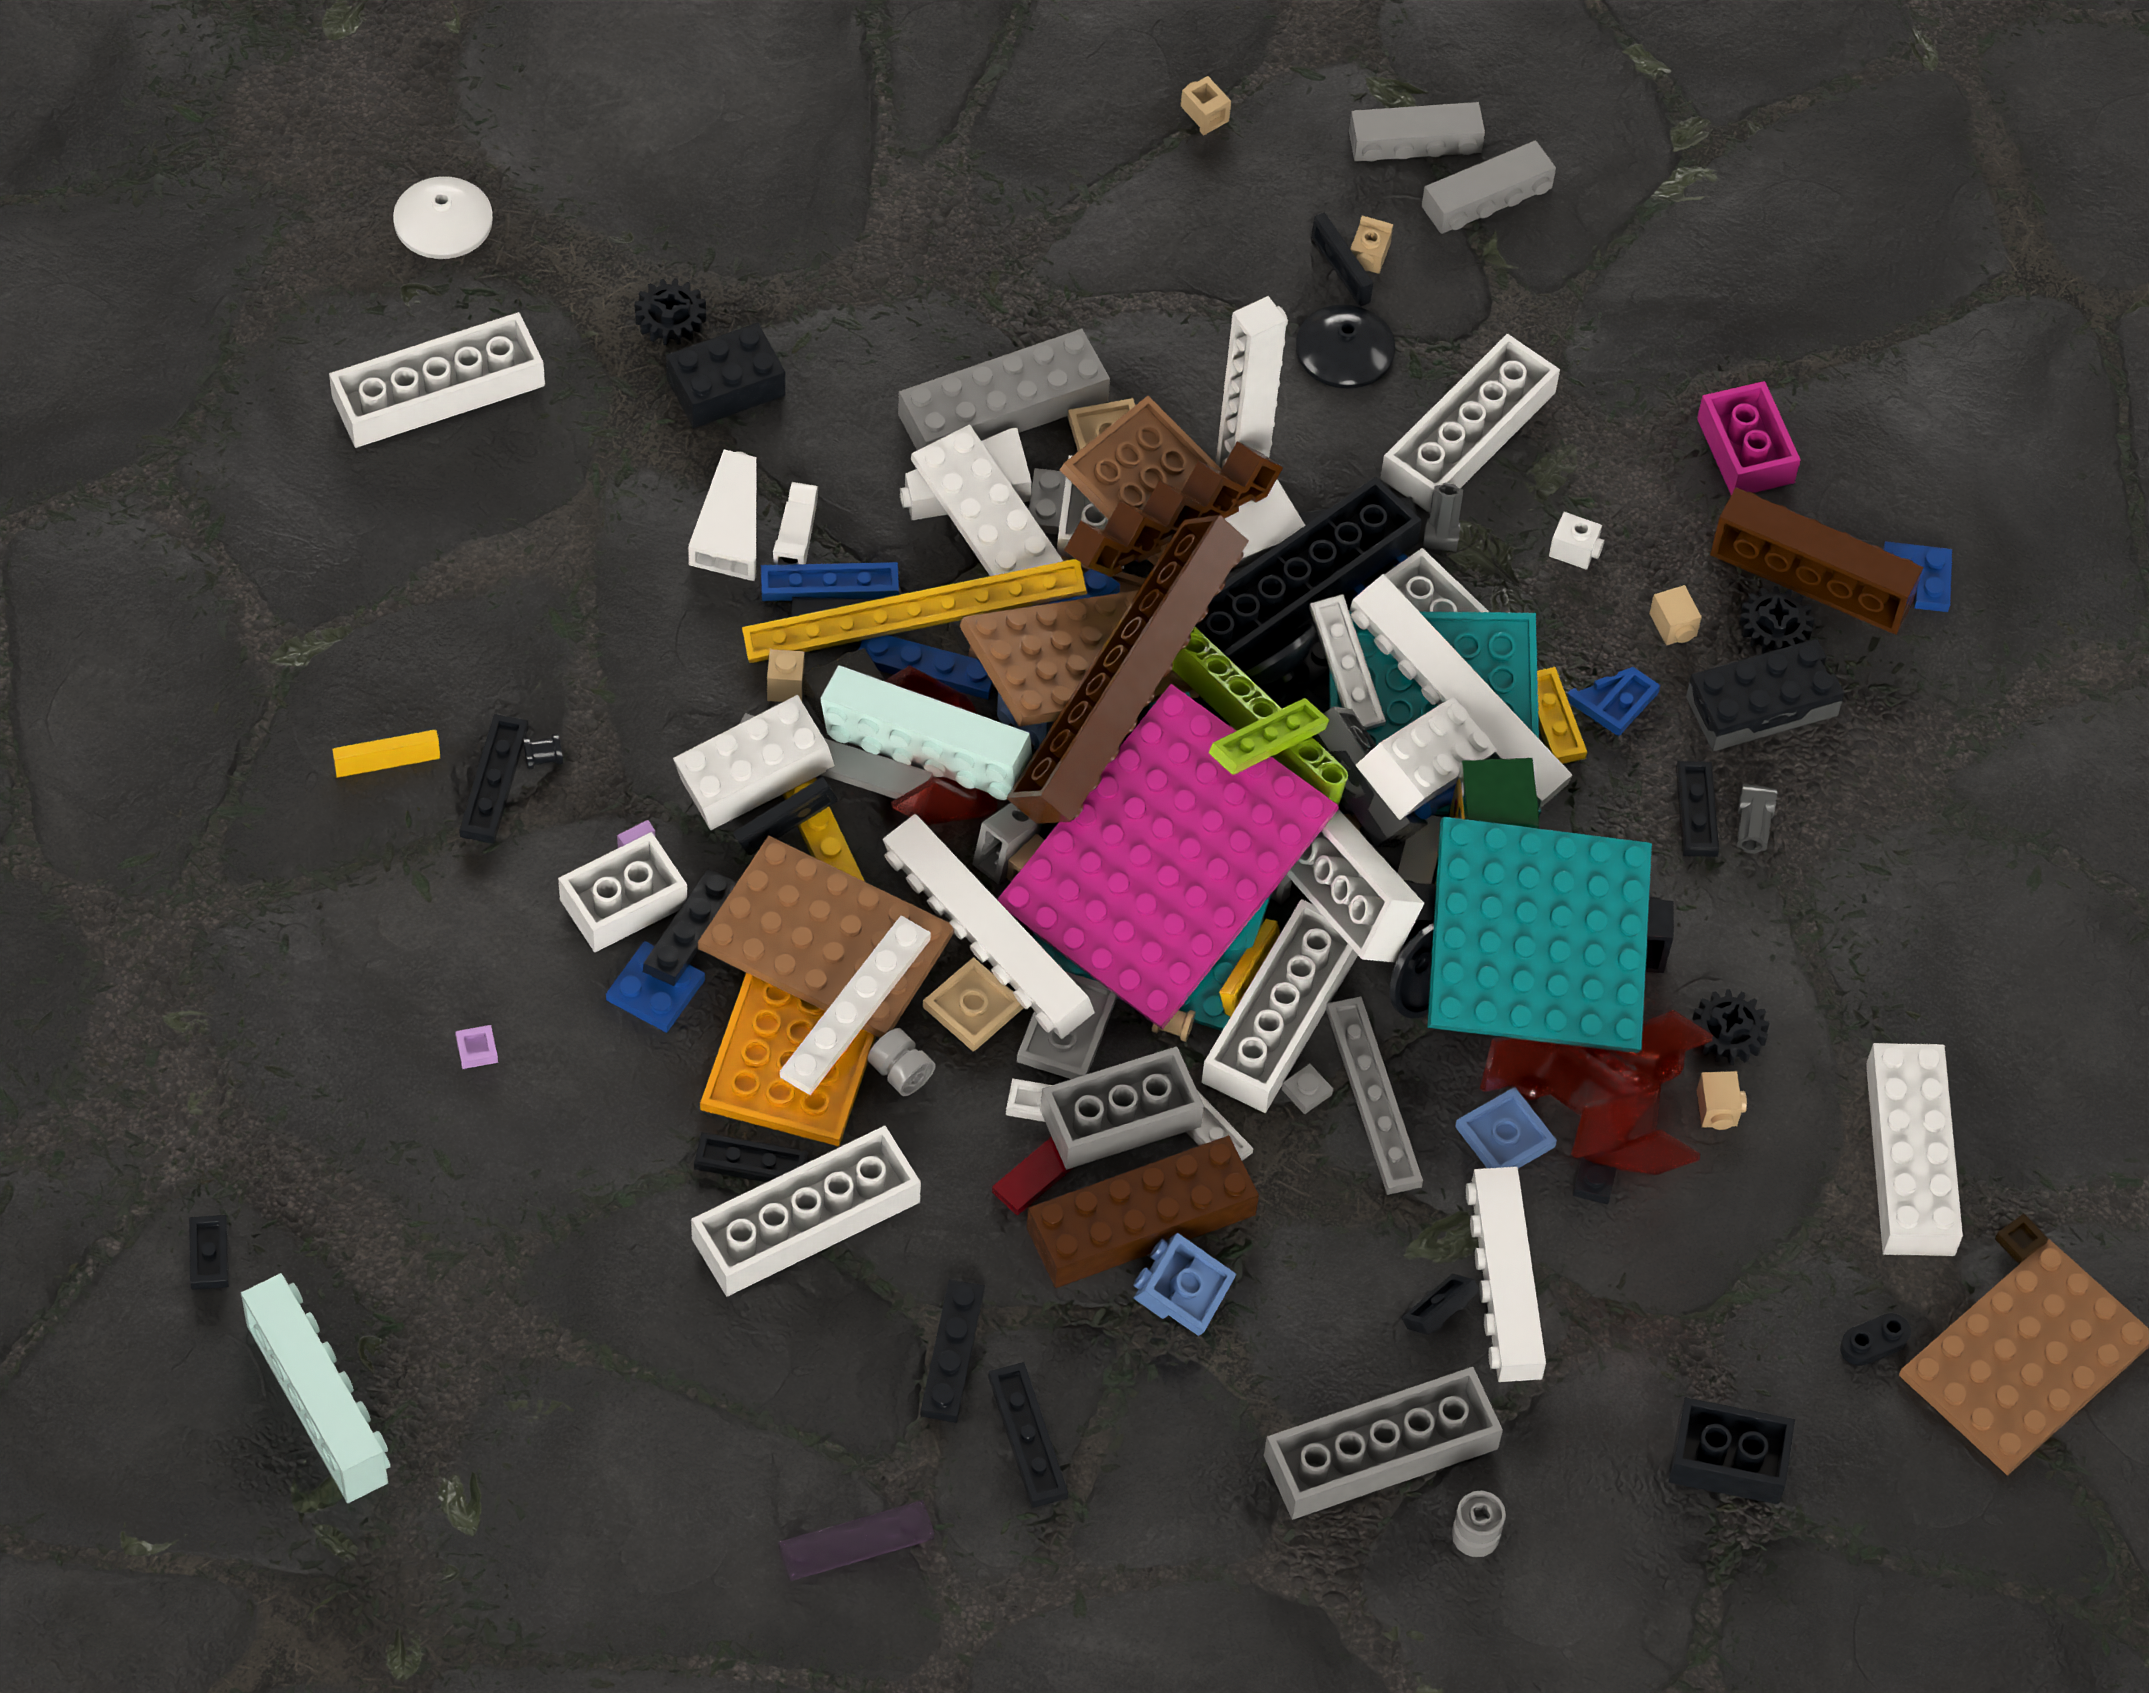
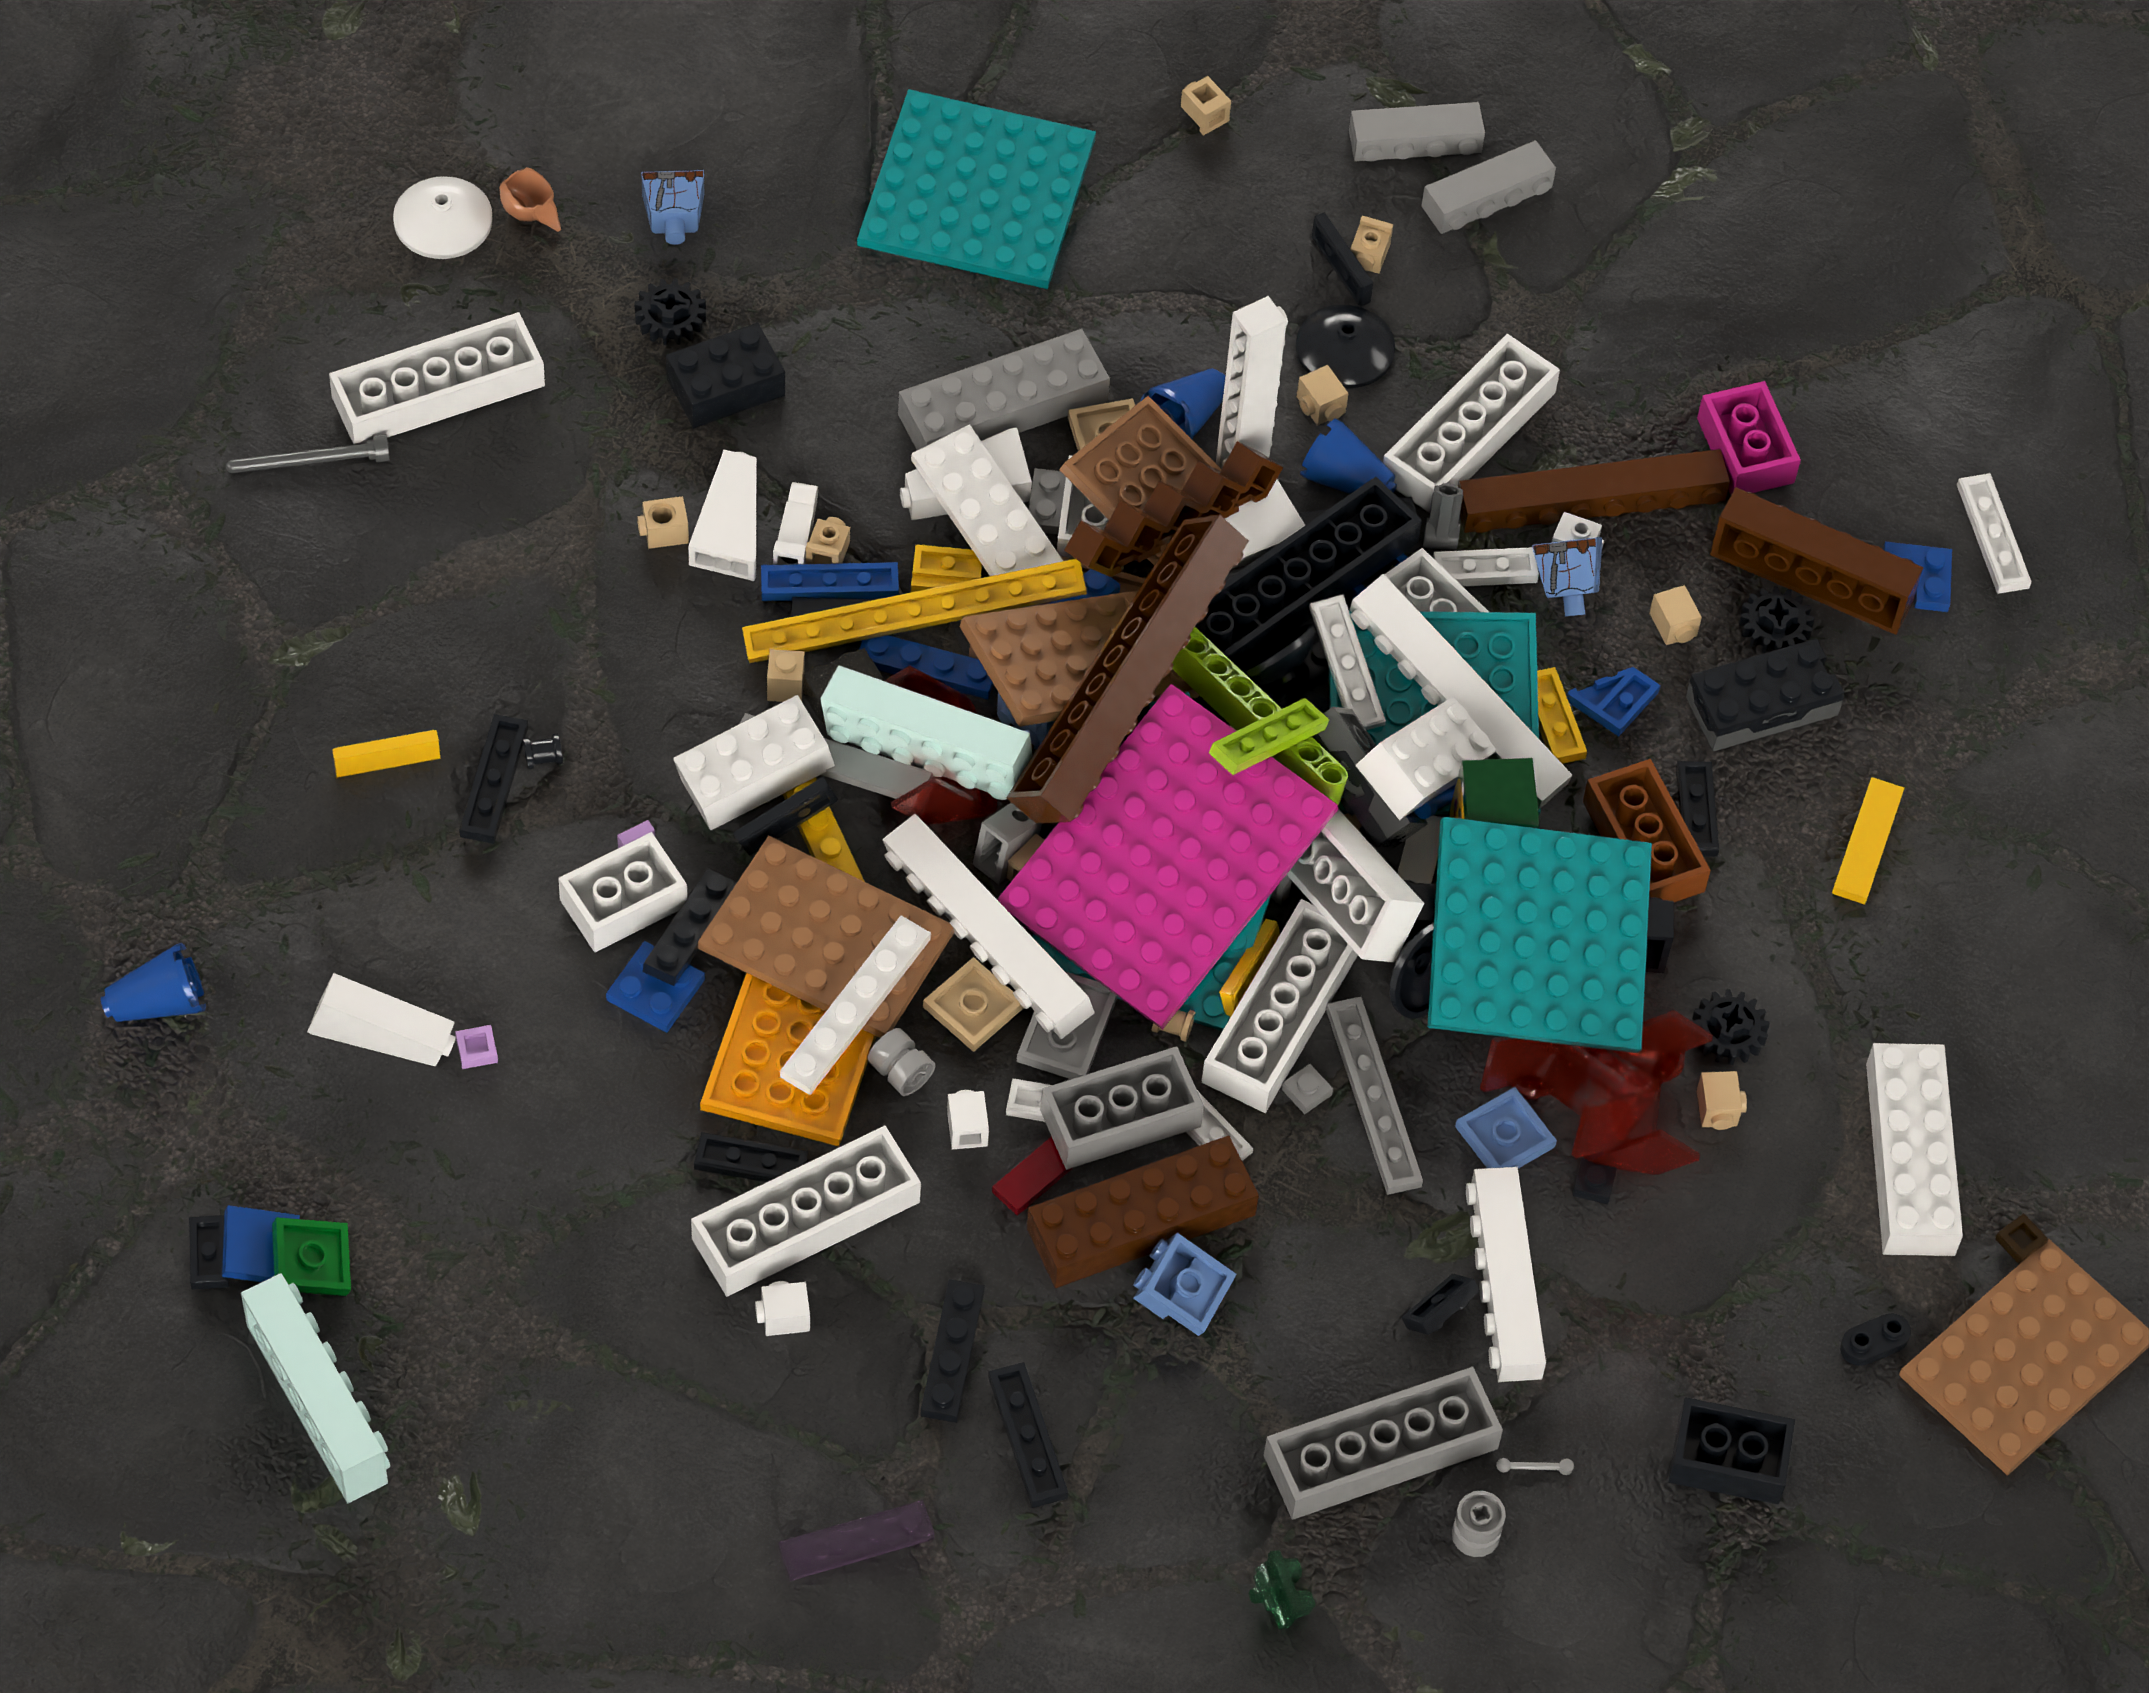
(156, 989): none -> blue cone
(249, 1243): none -> blue tile
(312, 1255): none -> green plate
(374, 449): none -> dark grey piece
(380, 1023): none -> white slope
(529, 198): none -> nougat piece
(673, 202): none -> medium blue torso
(675, 525): none -> tan brick
(784, 1308): none -> white brick
(828, 542): none -> tan brick
(943, 566): none -> yellow plate
(967, 1119): none -> white brick
(977, 189): none -> teal plate
(1190, 399): none -> blue cone
(1277, 1591): none -> clear green hips
(1322, 395): none -> tan brick
(1344, 461): none -> blue cone
(1490, 566): none -> white plate
(1565, 1466): none -> light grey hinge
(1570, 570): none -> medium blue torso
(1593, 490): none -> reddish brown brick
(1638, 807): none -> dark orange brick
(1756, 811): dark grey piece -> none
(1868, 840): none -> yellow tile
(1993, 533): none -> white tile

